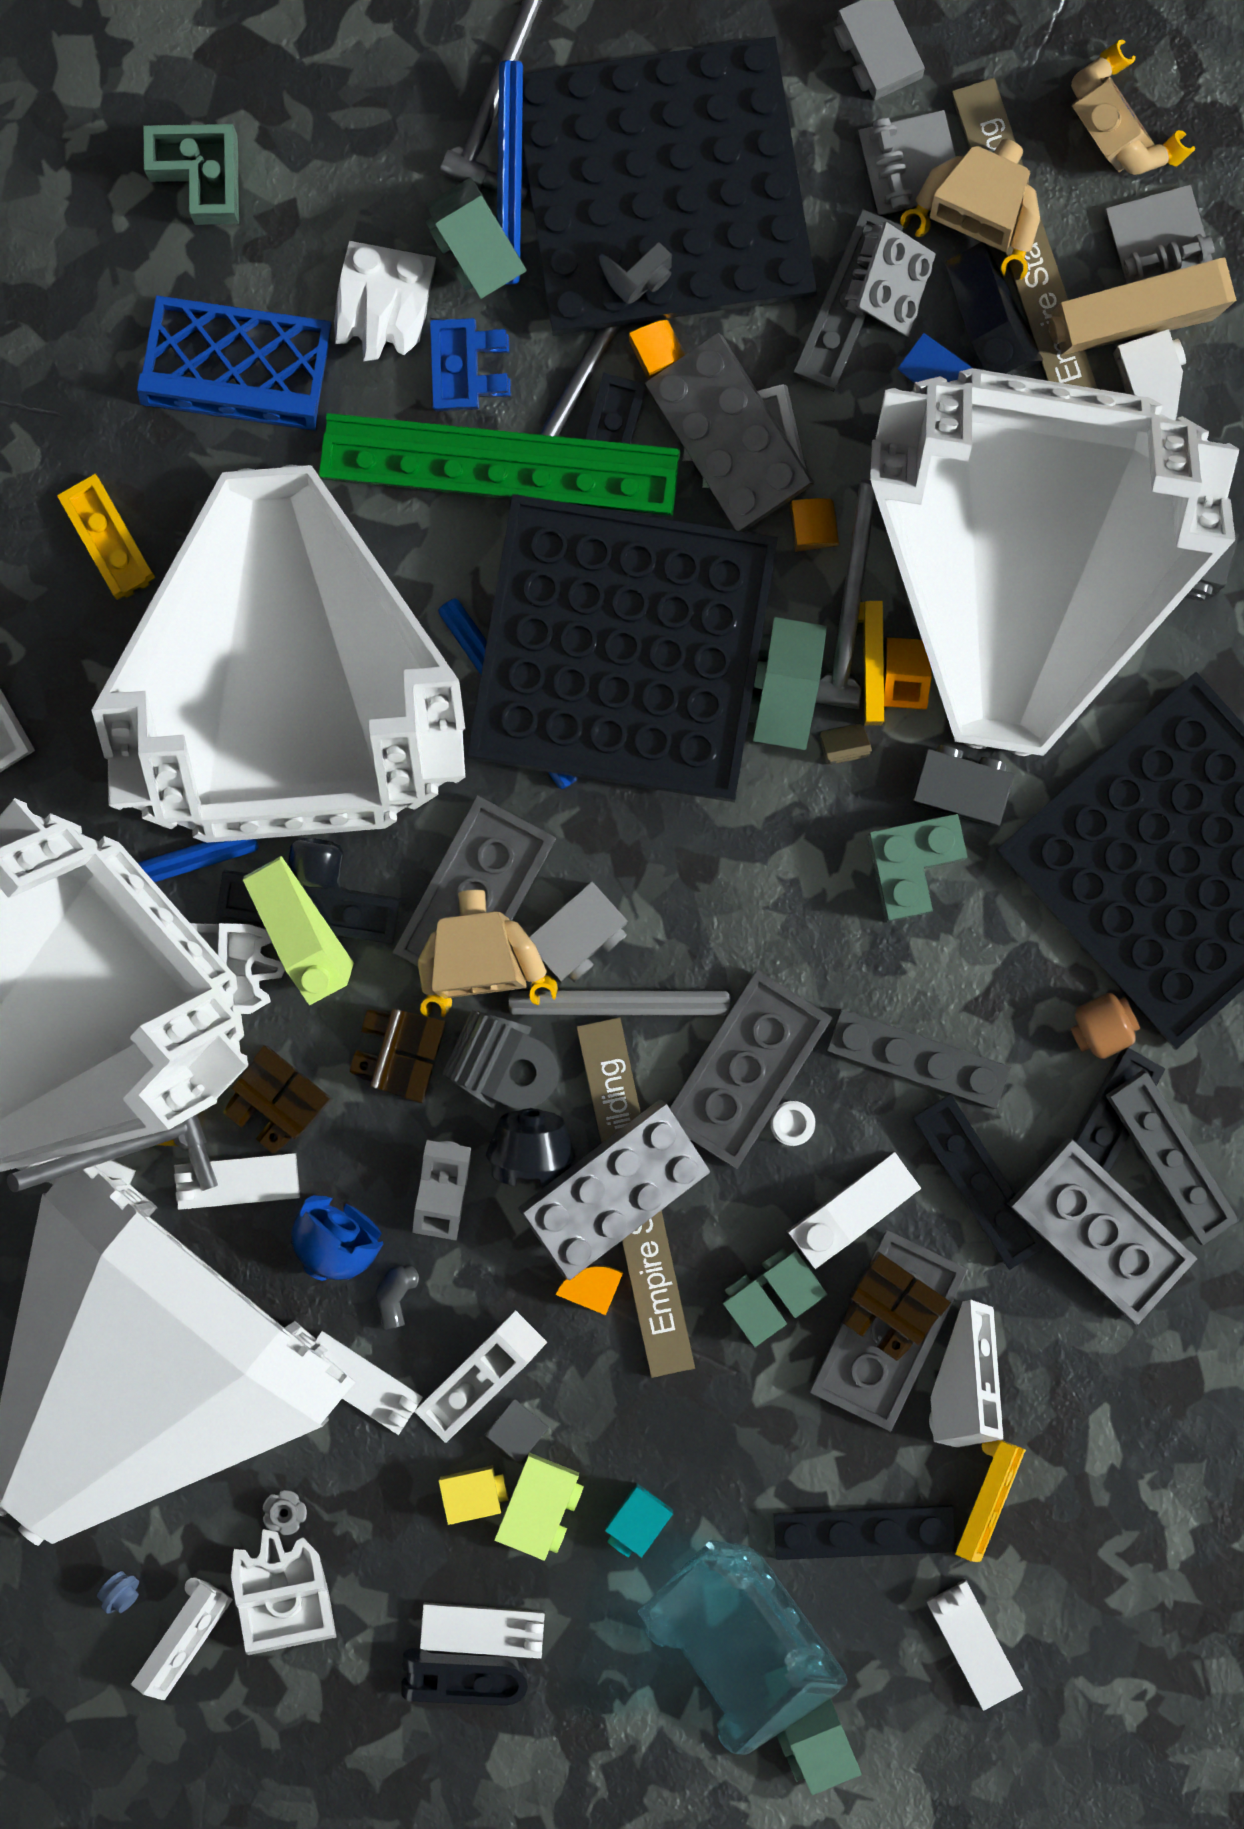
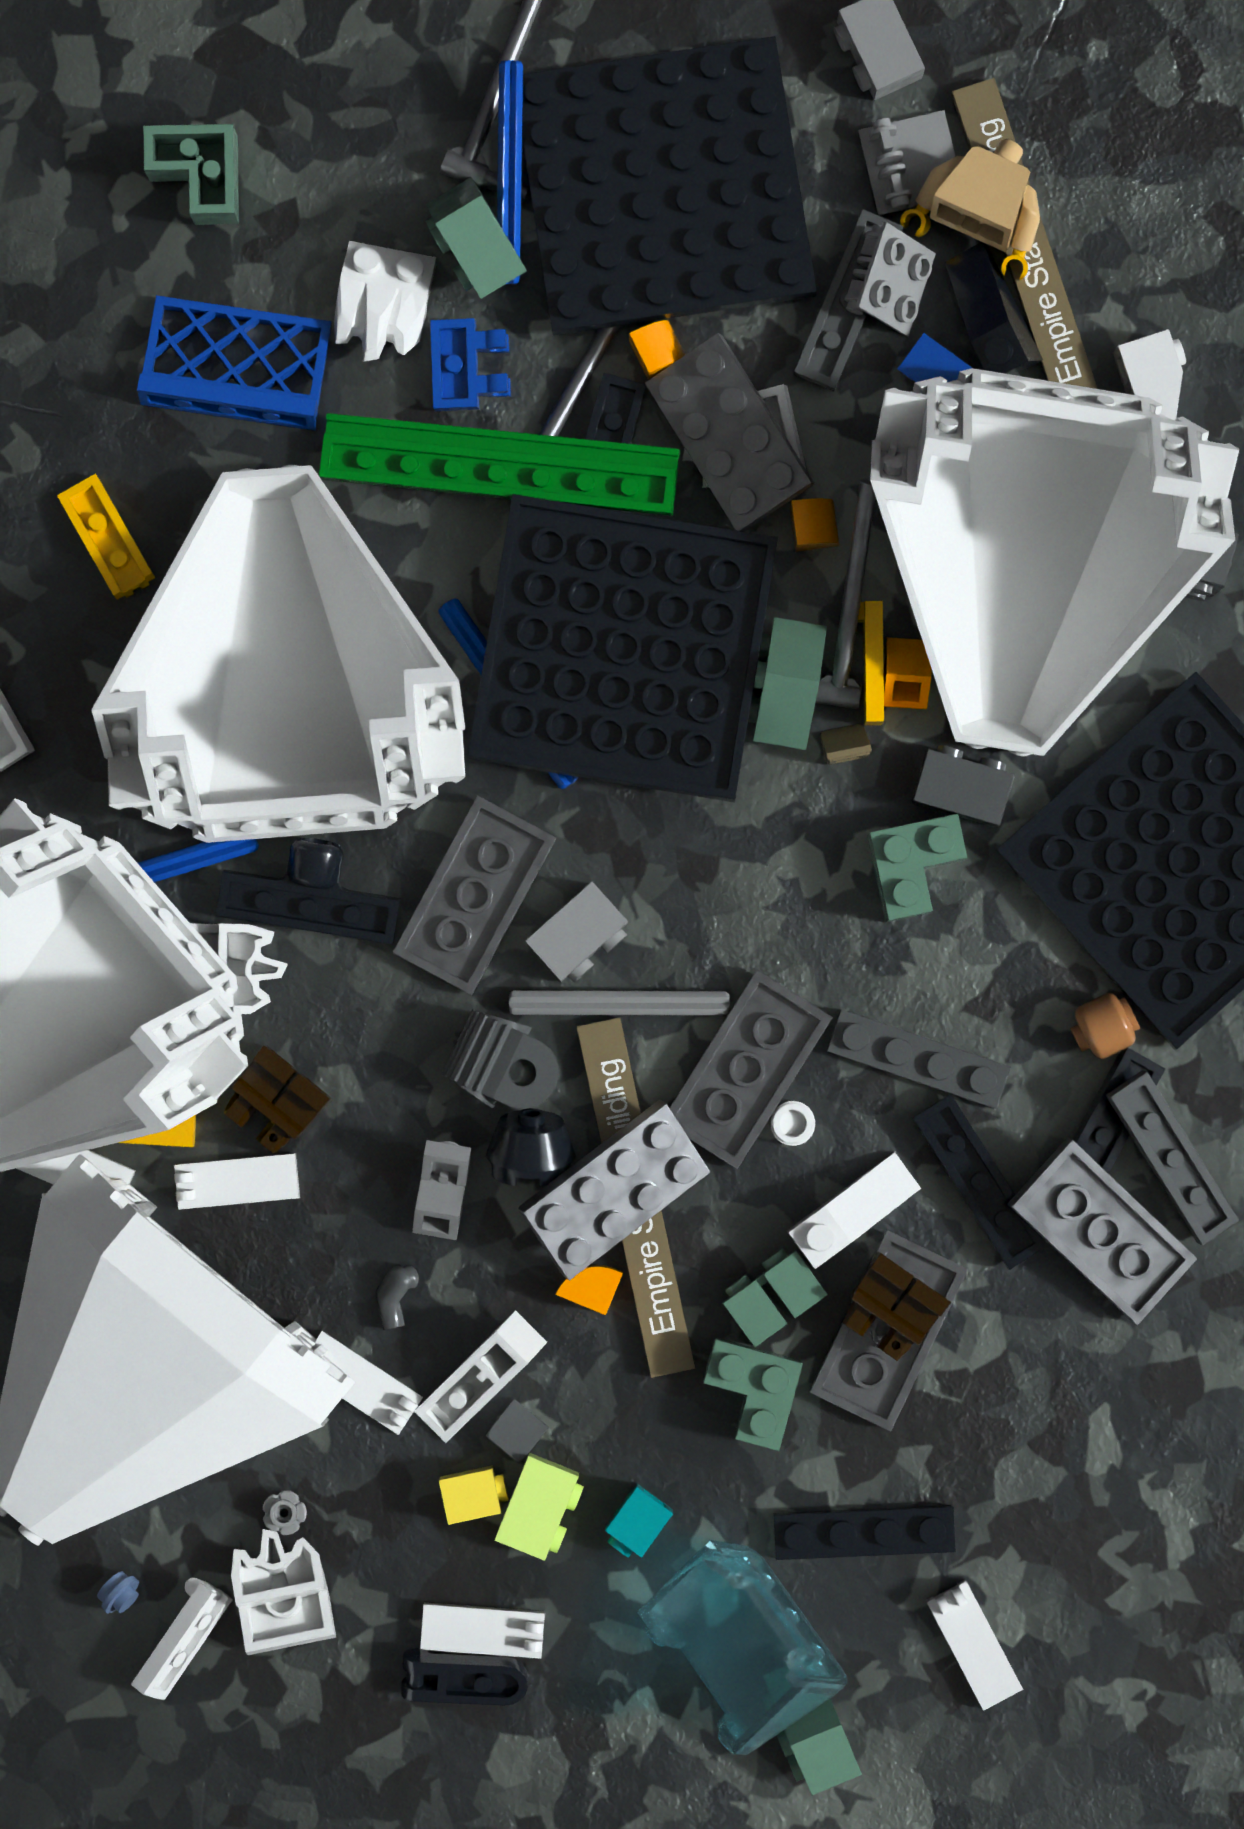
(186, 1135): flat silver bar -> none
(298, 931): yellowish green slope -> none
(334, 1241): blue cylinder -> none
(393, 1071): dark brown hips -> none
(479, 956): tan torso -> none
(646, 274): dark grey plate -> none
(766, 1382): none -> sand green brick
(967, 1385): white slope -> none
(990, 1498): yellow hinge -> none
(1114, 122): tan torso -> none
(1143, 307): tan slope -> none
(1159, 234): light grey hinge -> none

